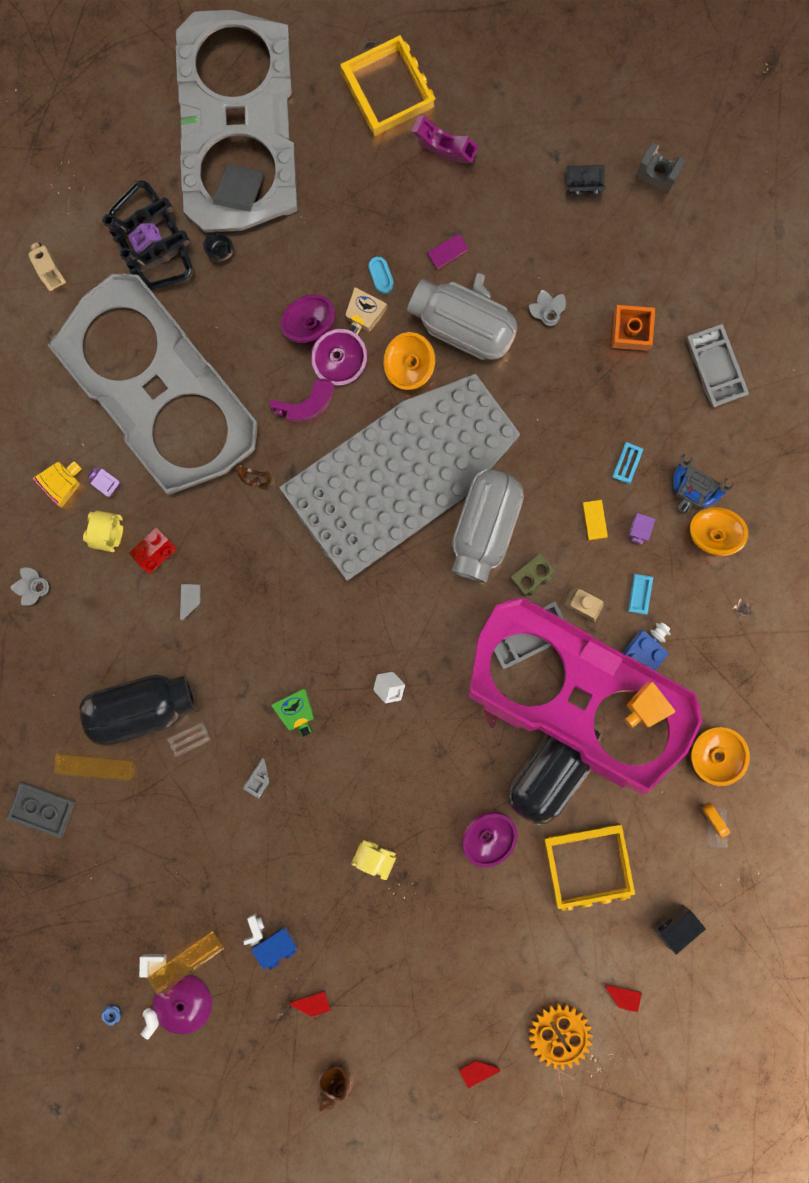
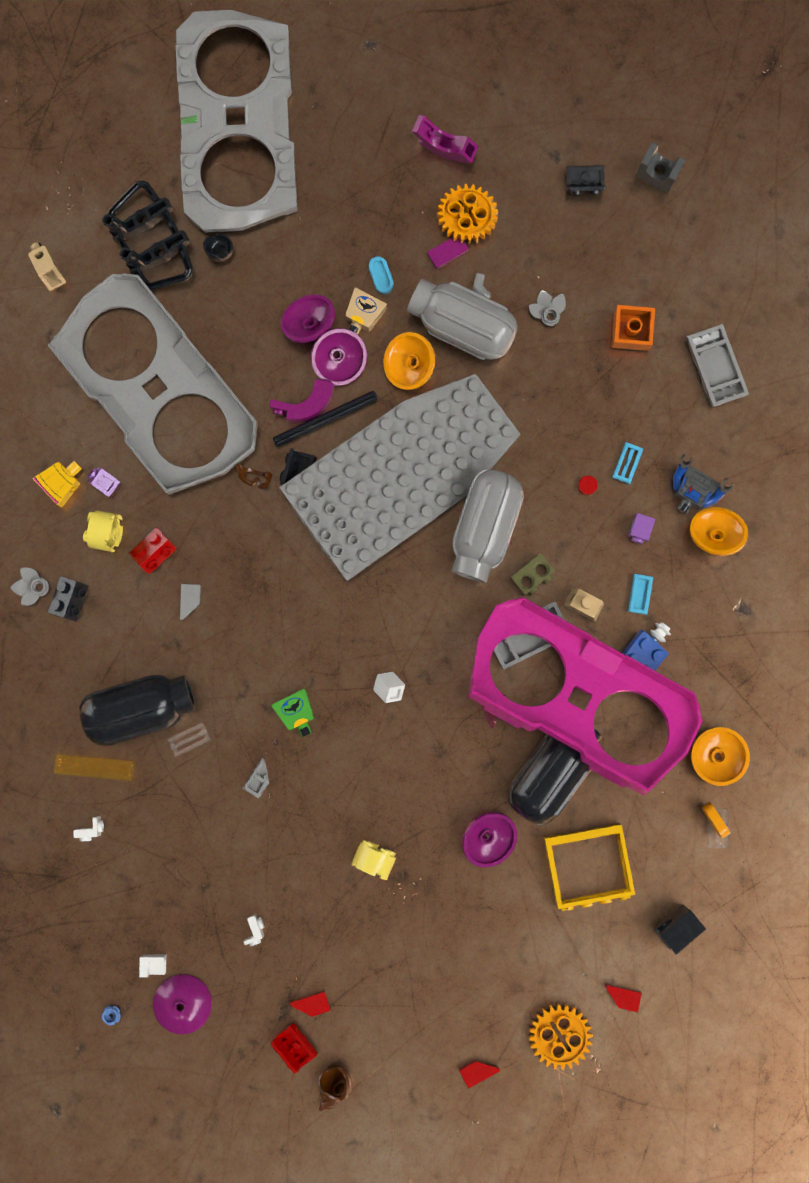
(41, 810): dark grey tile -> none
(68, 599): none -> black bracket
(86, 833): none -> white bracket
(144, 236): medium lavender bracket -> none
(151, 1023): white arm -> none
(185, 963): clear yellow plate -> none
(238, 187): dark grey tile -> none
(274, 948): blue brick -> none
(293, 1048): none -> red bracket
(295, 464): none -> black bracket
(325, 418): none -> black axle
(372, 56): yellow window -> none
(481, 206): none -> light orange gear
(587, 485): none -> red tile
(595, 520): yellow tile -> none
(648, 707): light orange torso -> none

